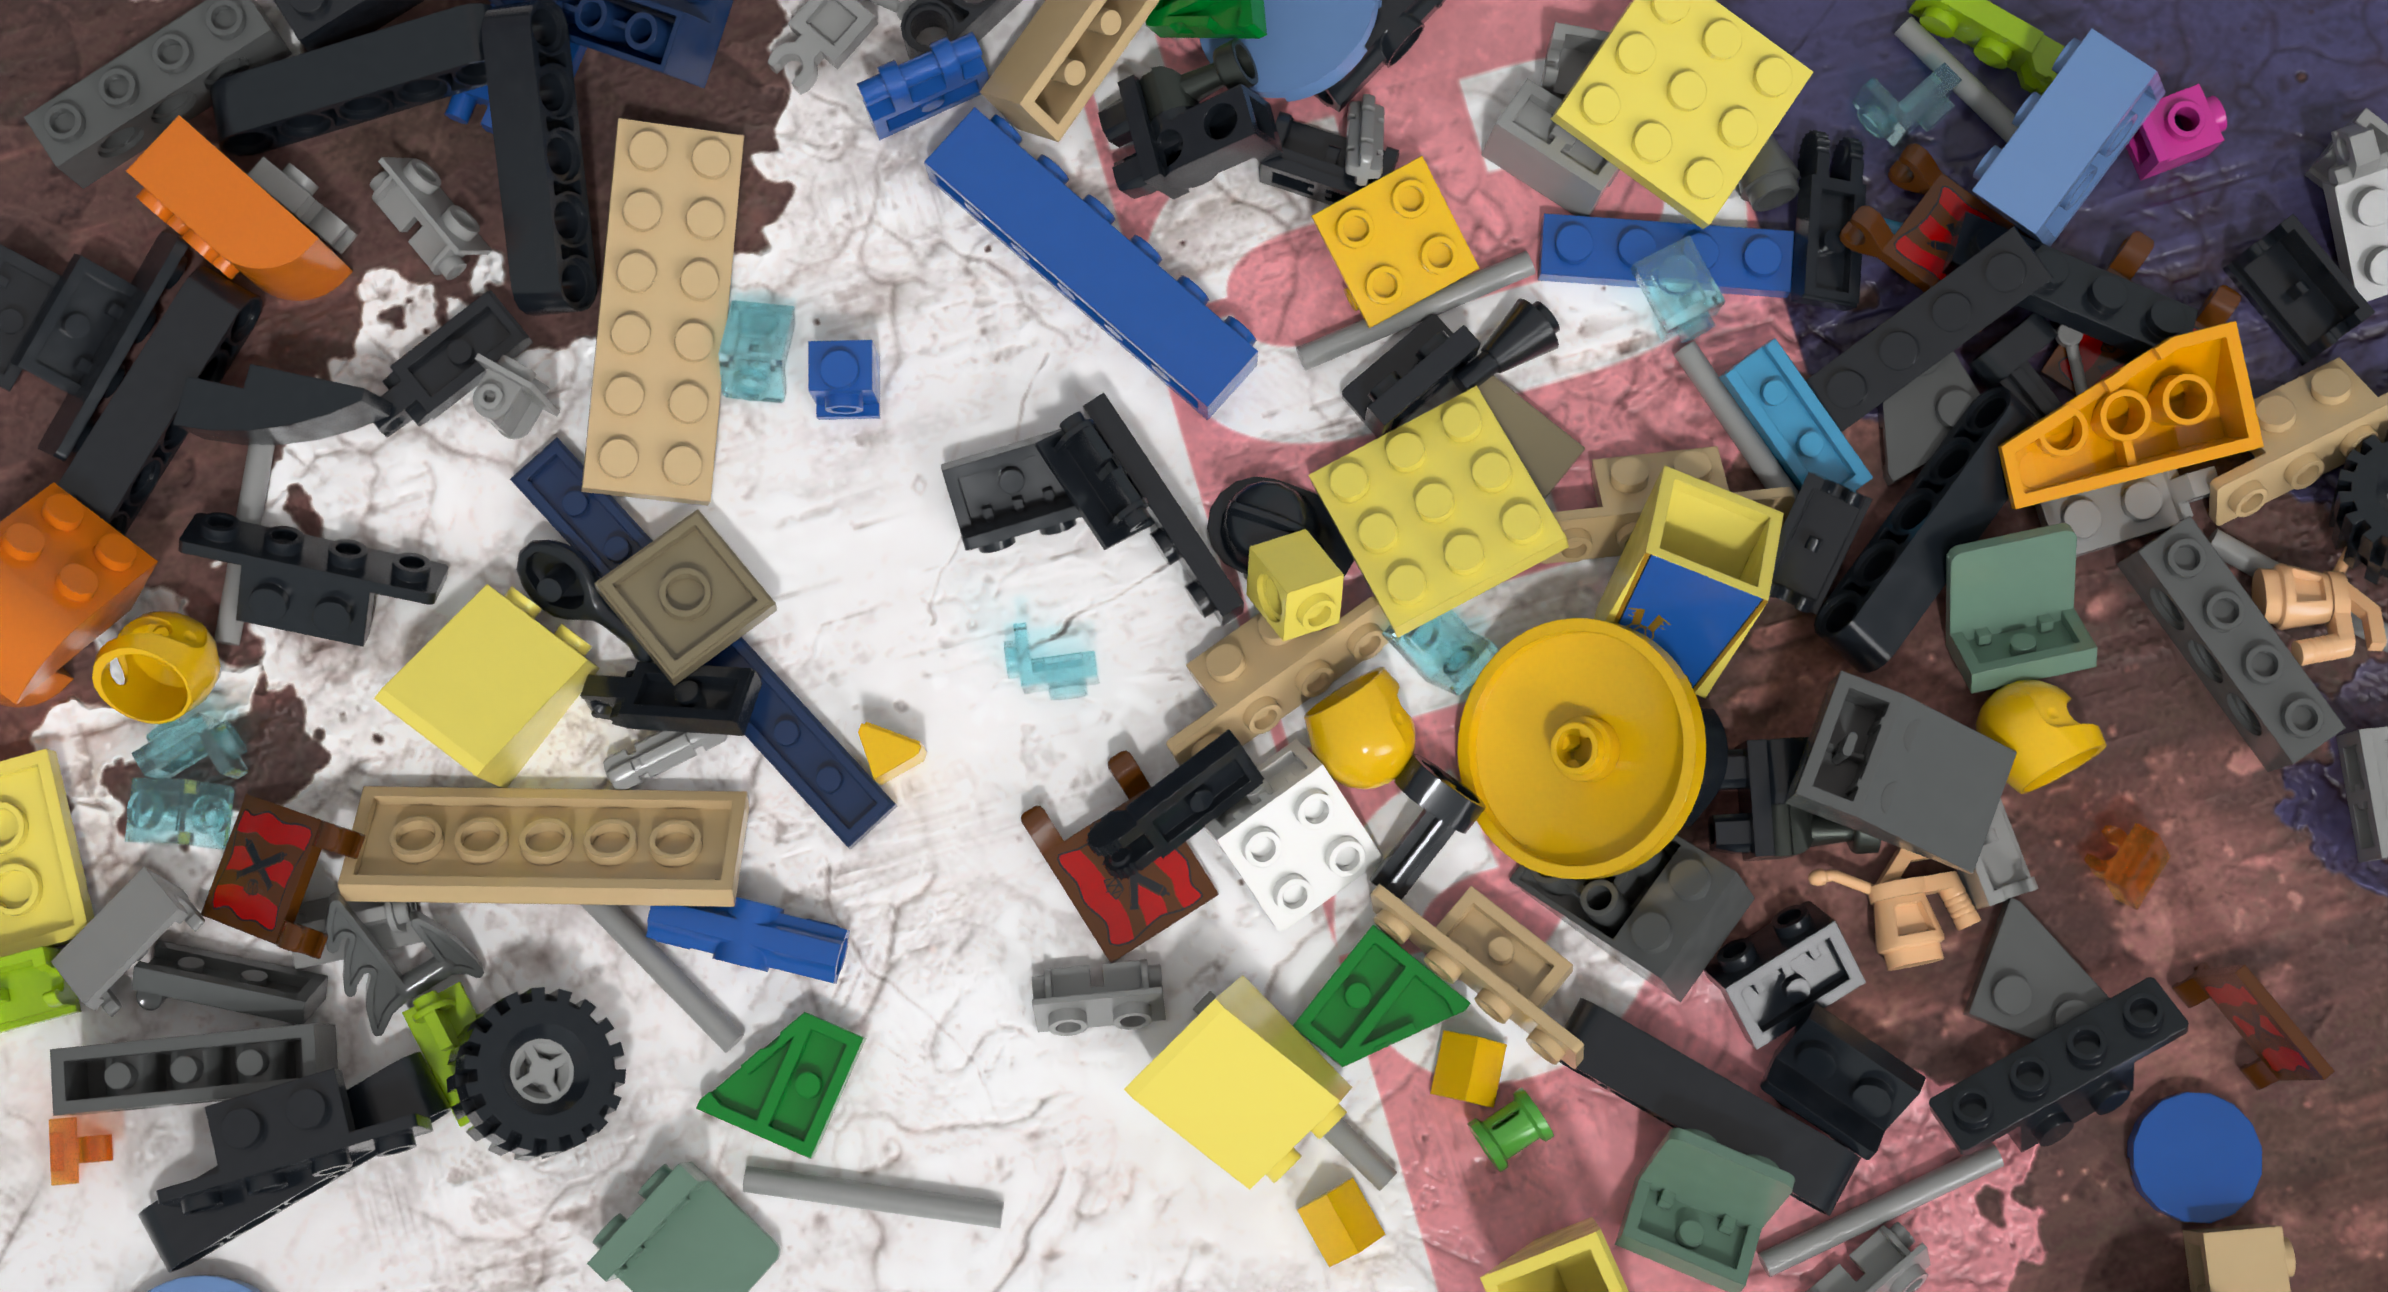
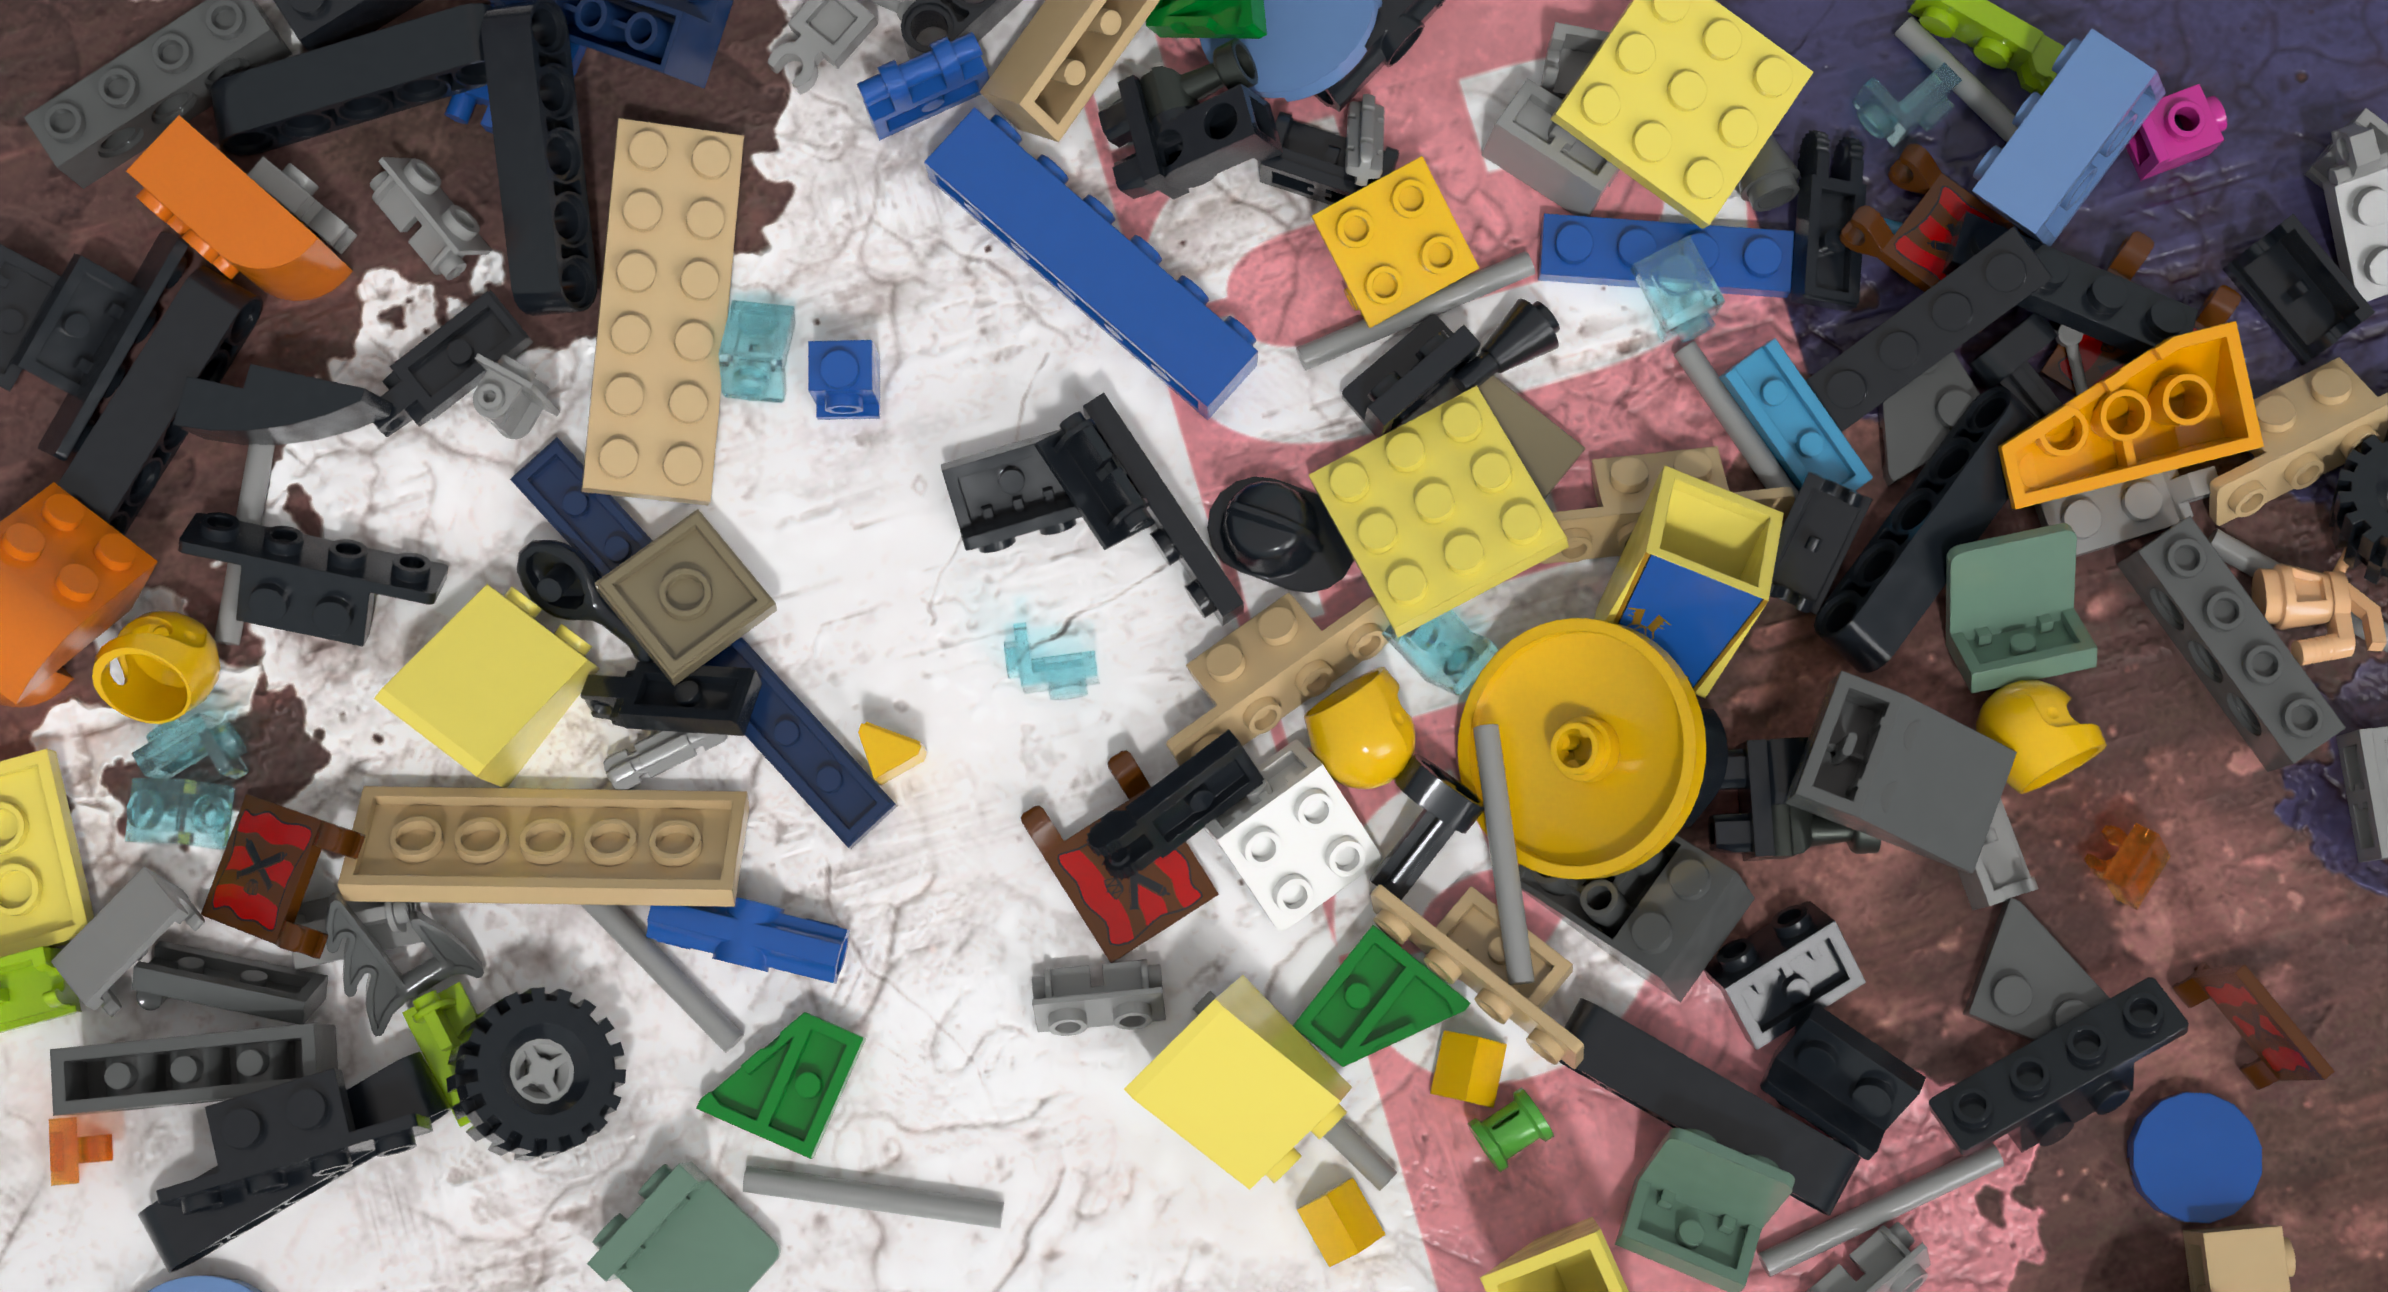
(1294, 584): light yellow brick -> none
(1503, 854): none -> light grey bar
(1903, 917): light nougat piece -> none

